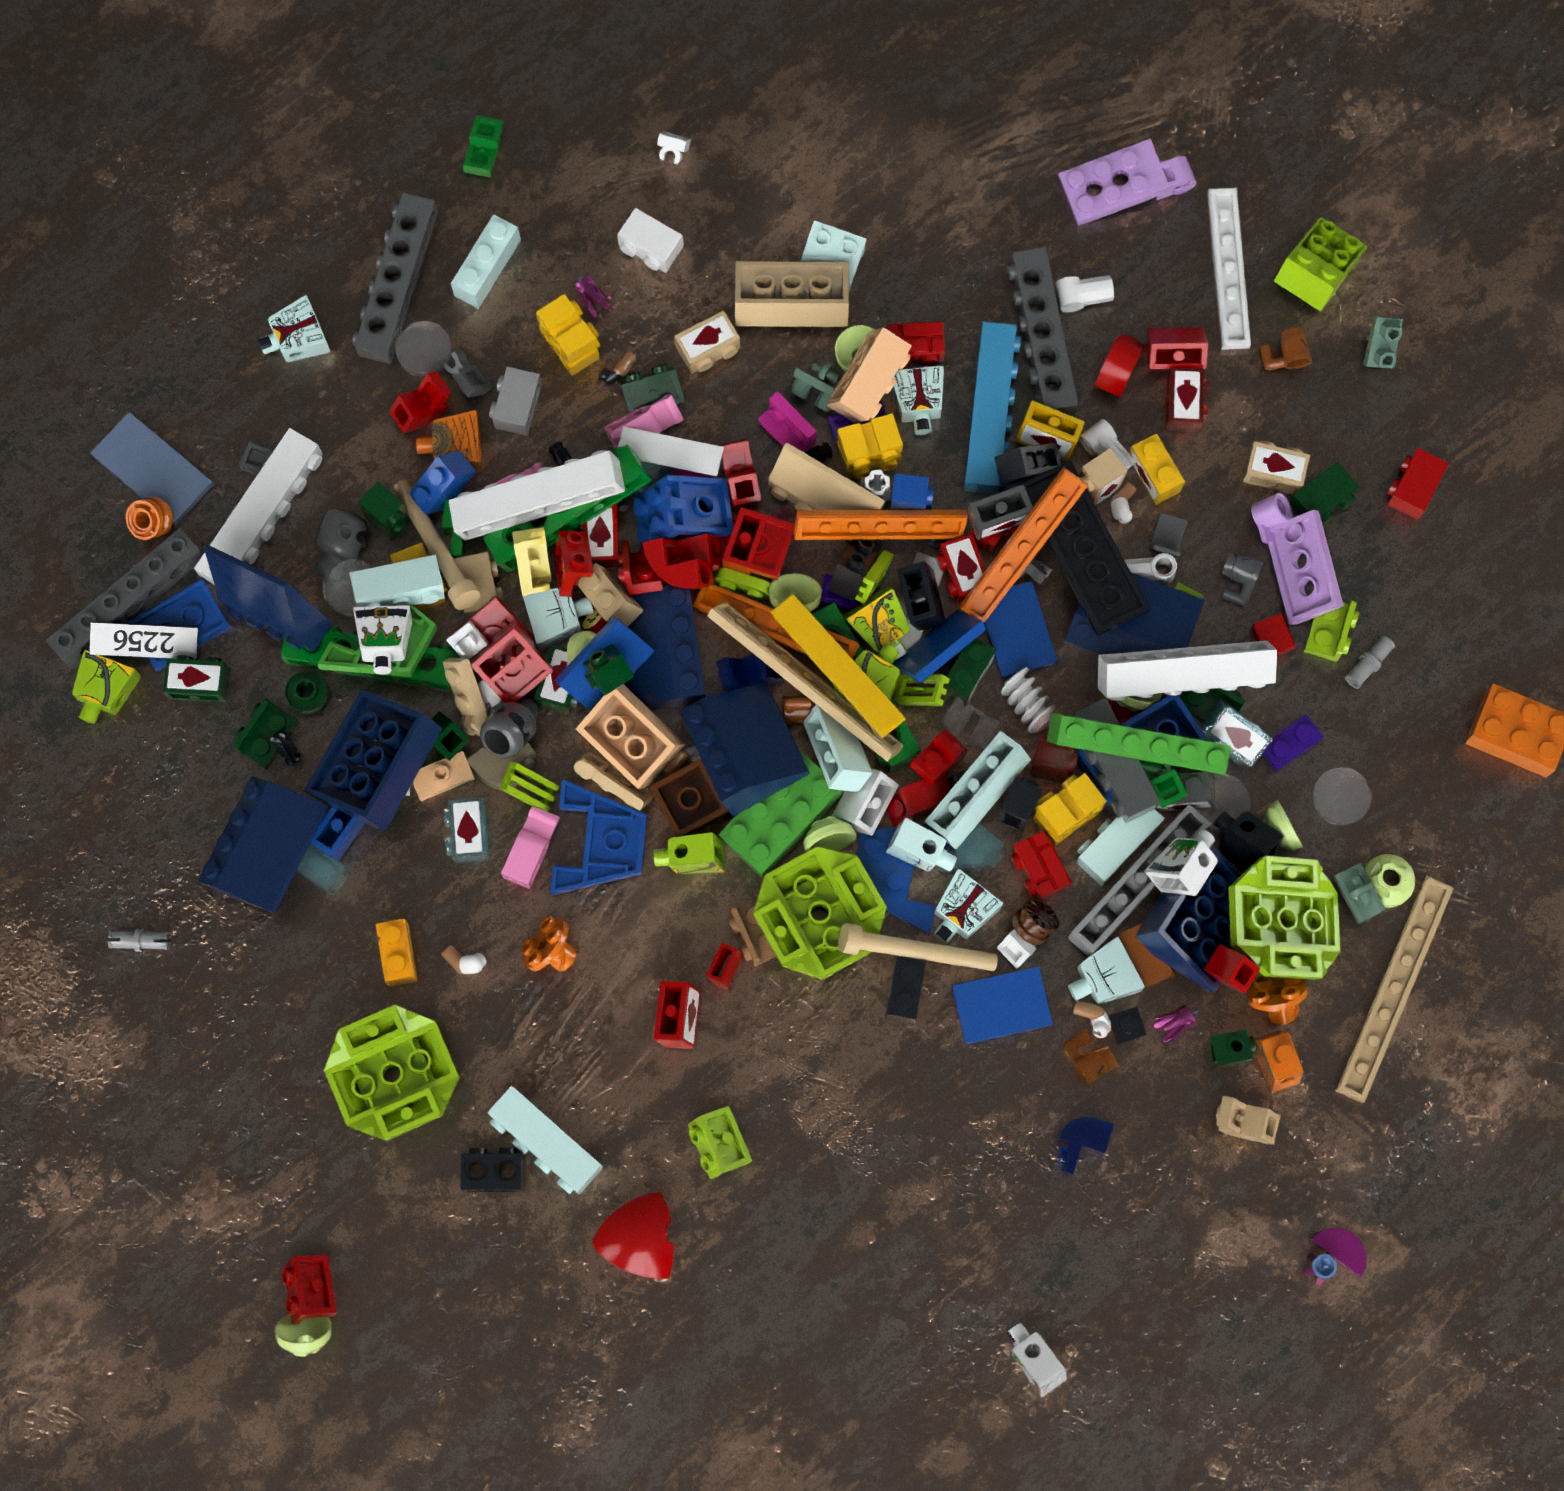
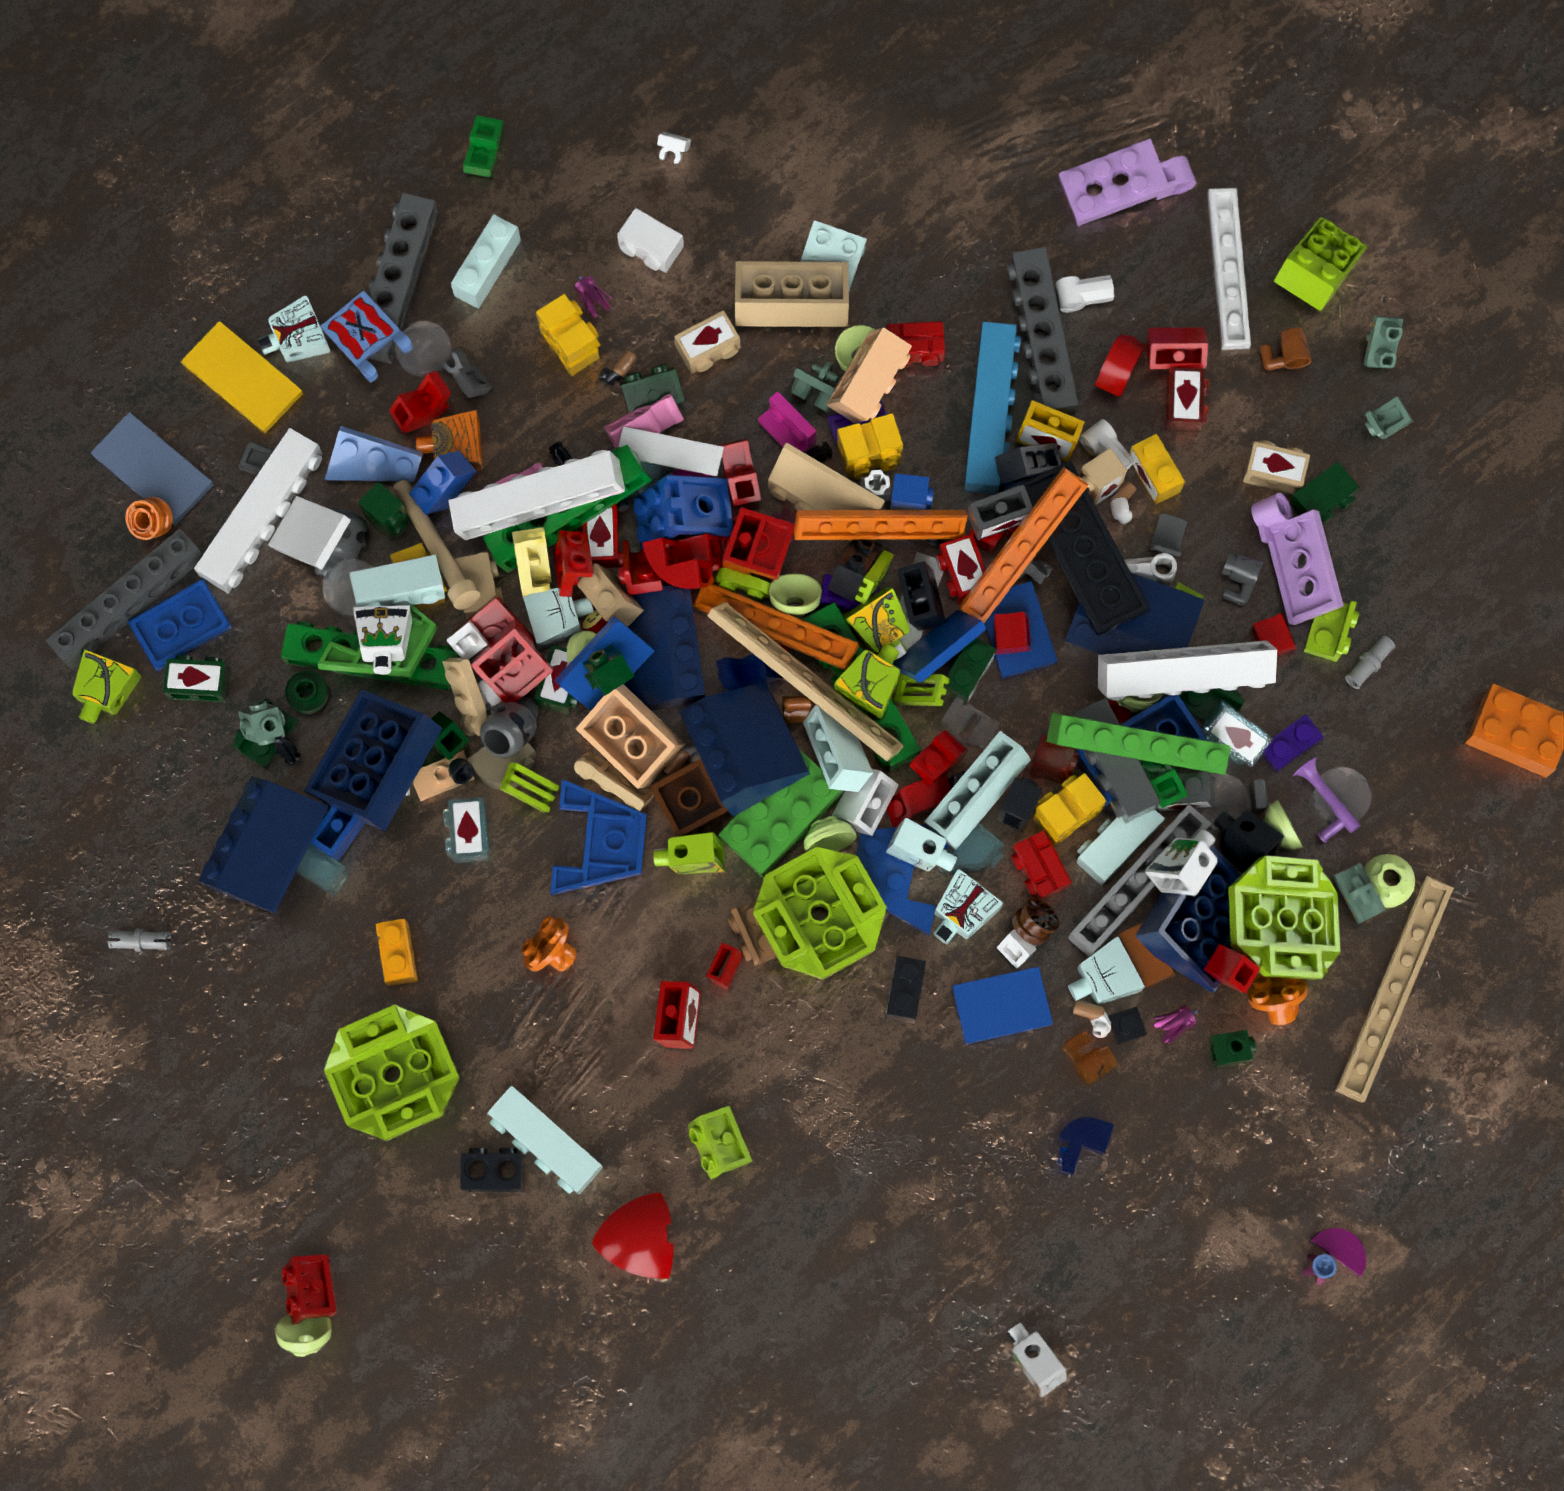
(142, 640): white sticker -> none
(242, 377): none -> yellow tile
(253, 720): none -> sand green brick
(265, 601): dark blue slope -> none
(309, 532): none -> white tile
(363, 330): none -> flag
(369, 458): none -> medium blue wing
(457, 543): green slope -> none
(460, 771): none -> black hinge
(464, 964): arm -> none
(516, 401): light grey brick -> none
(530, 847): bright pink piece -> none
(838, 666): yellow tile -> none
(854, 939): tan piece -> none
(919, 396): light aqua torso -> none
(1012, 633): none -> red piece
(1028, 701): white piece -> none
(1247, 1121): tan brick -> none
(1258, 796): none -> dark grey tile
(1278, 1060): orange torso -> none
(1344, 819): none -> medium lavender piece
(1388, 419): none -> sand green bracket
(1417, 483): red brick -> none

